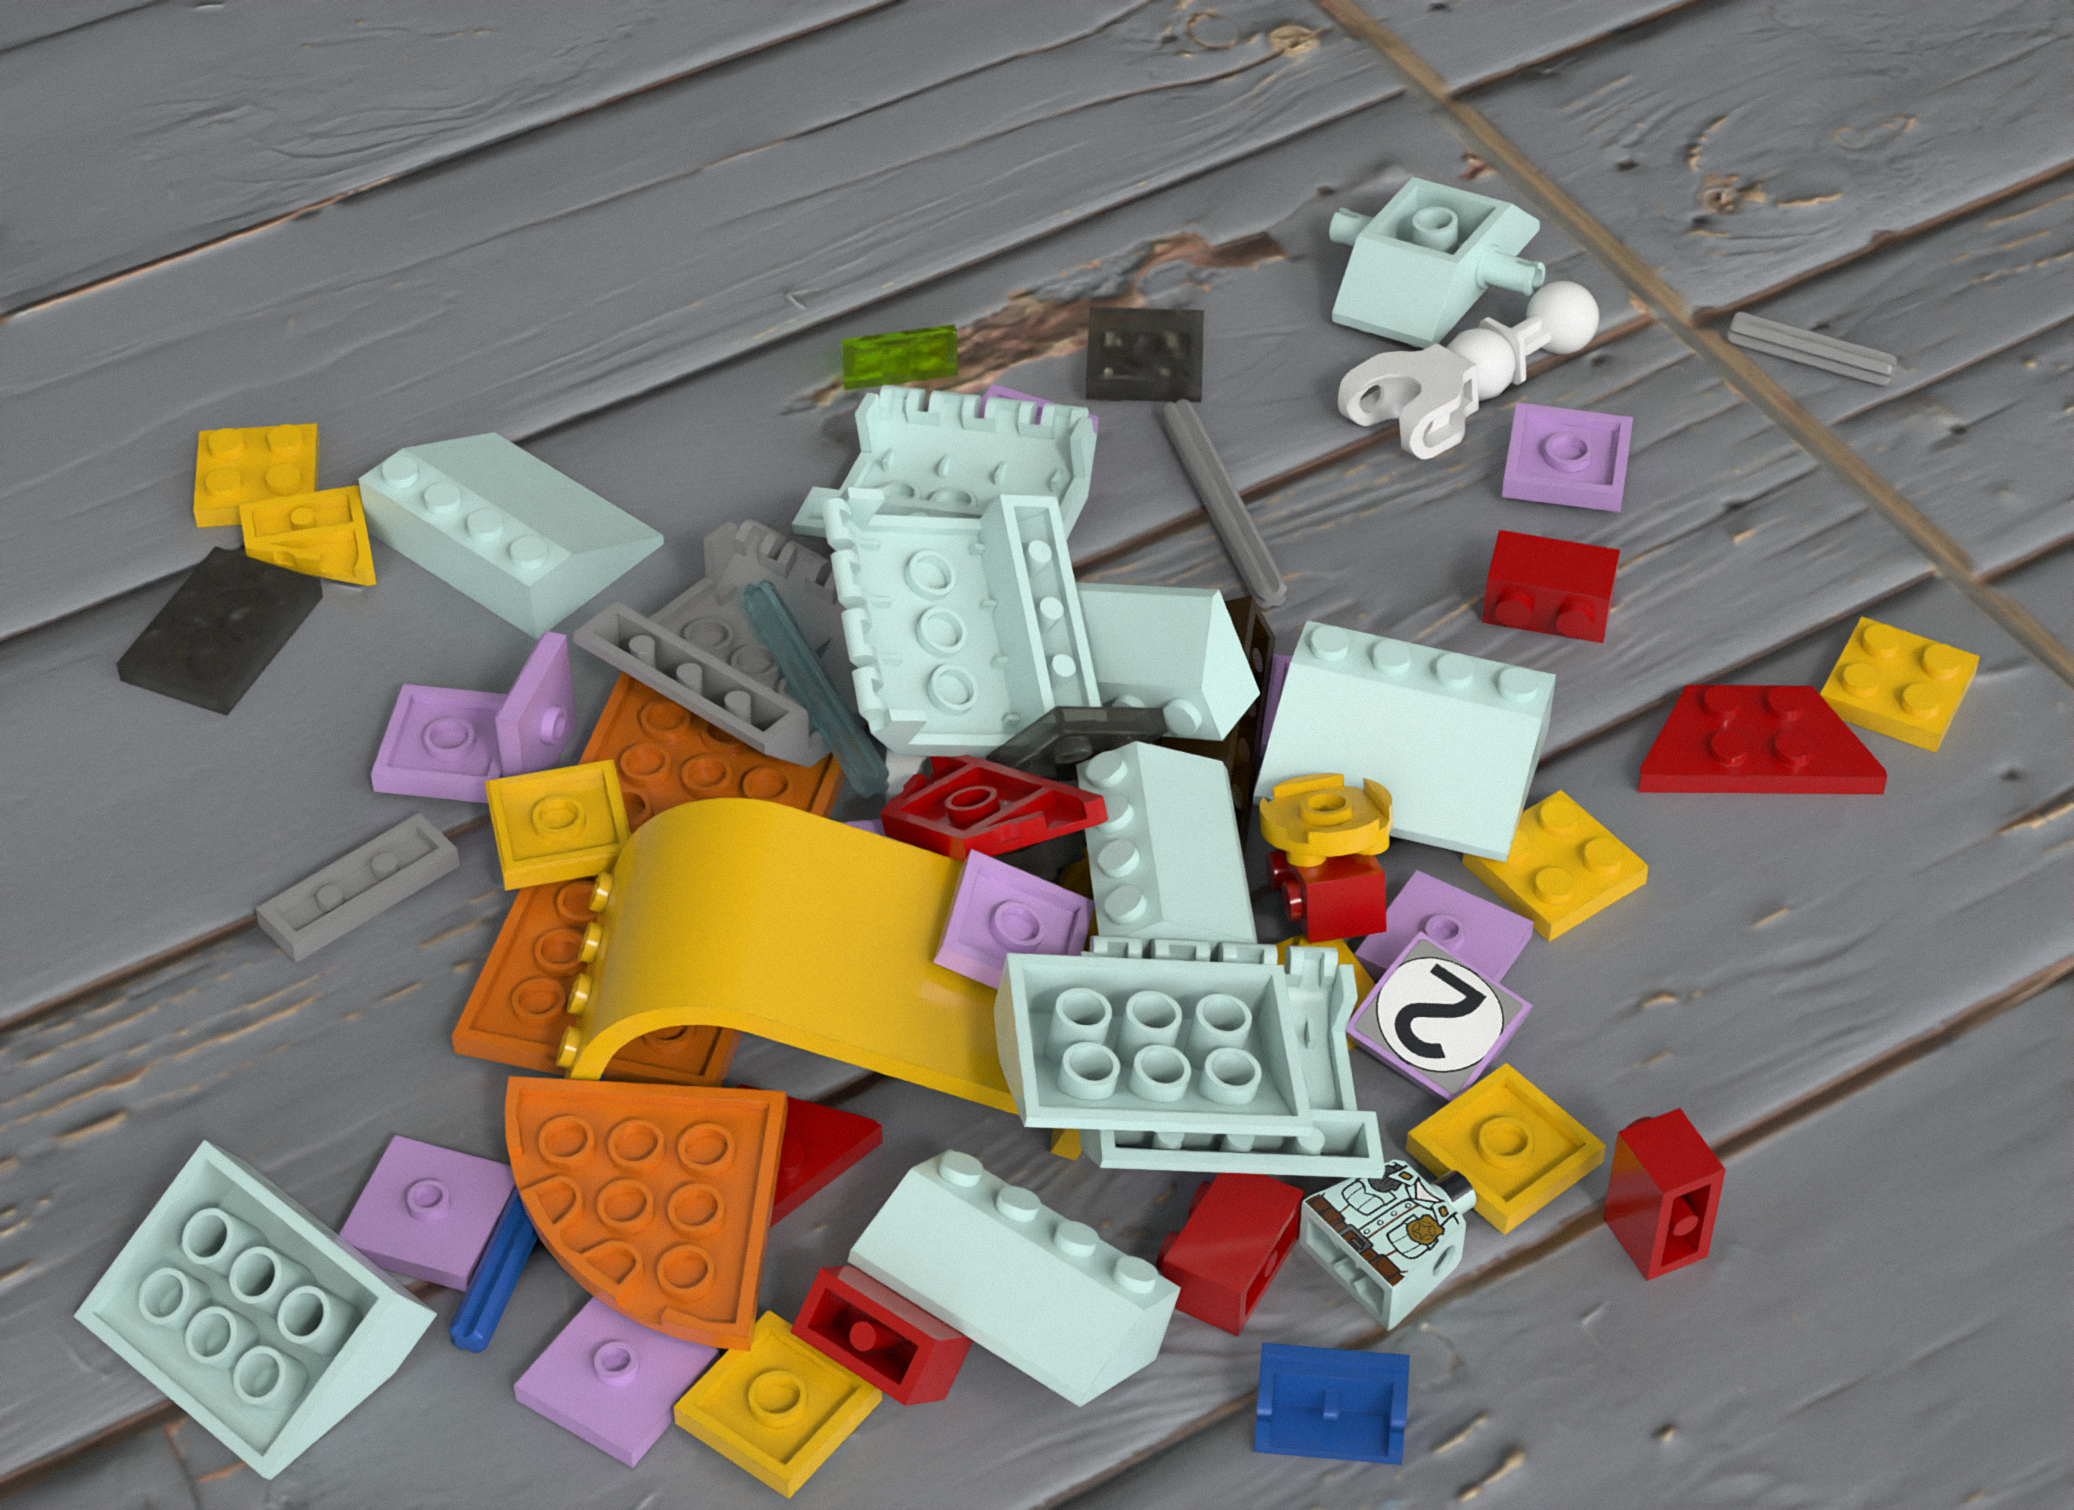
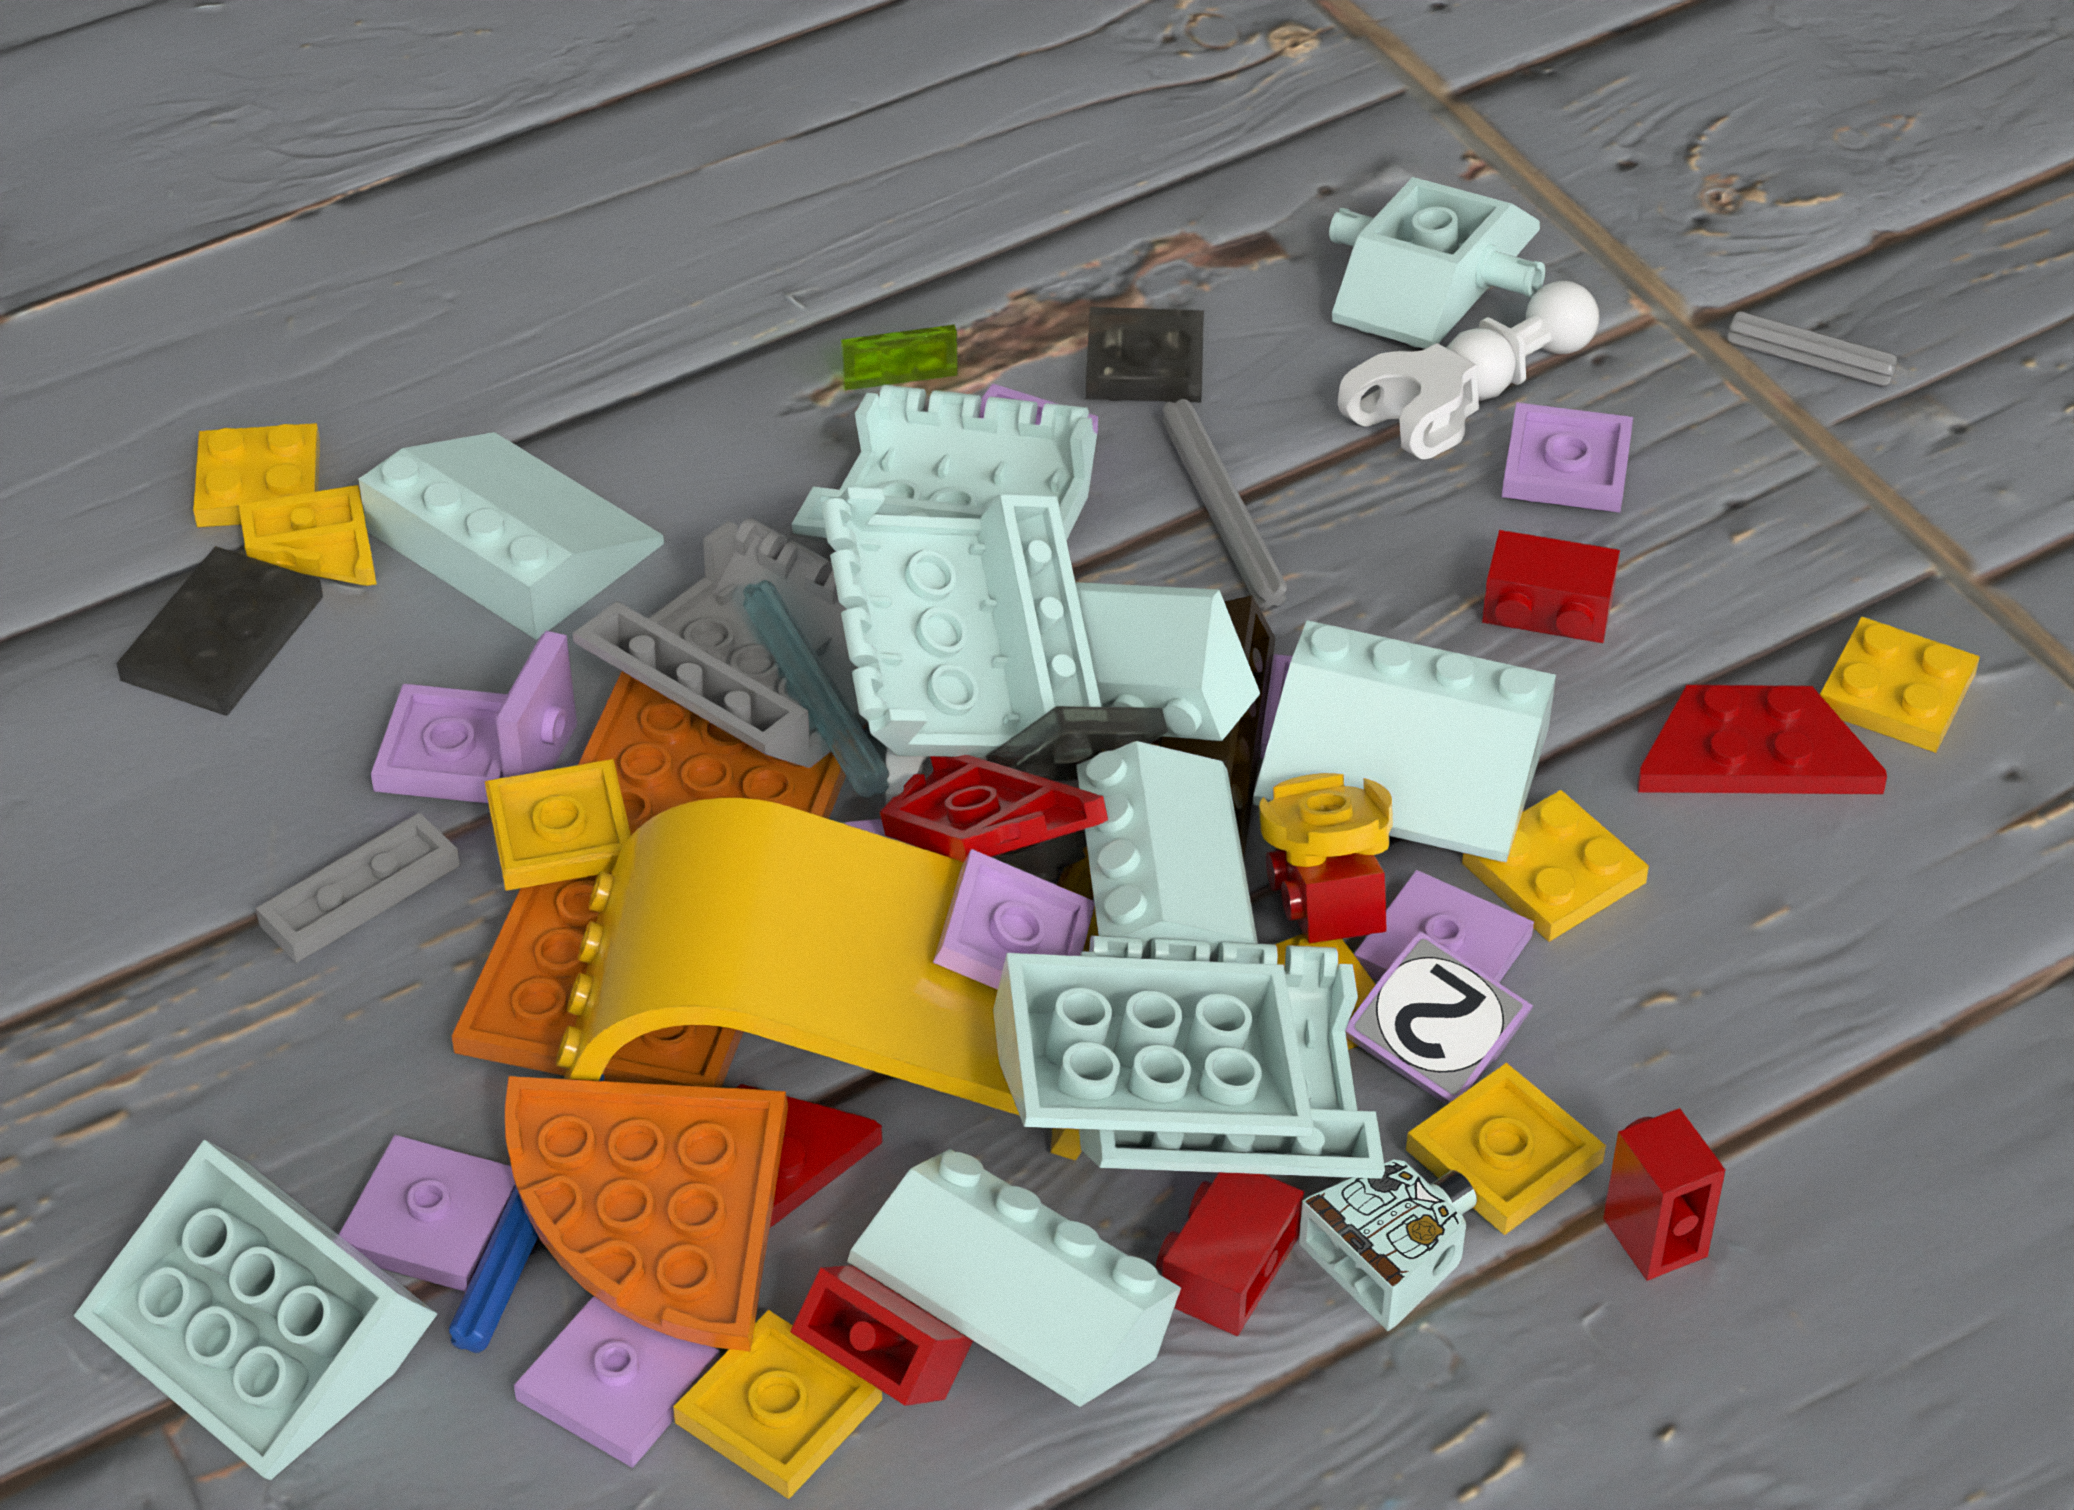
(1332, 1403): blue hinge -> none

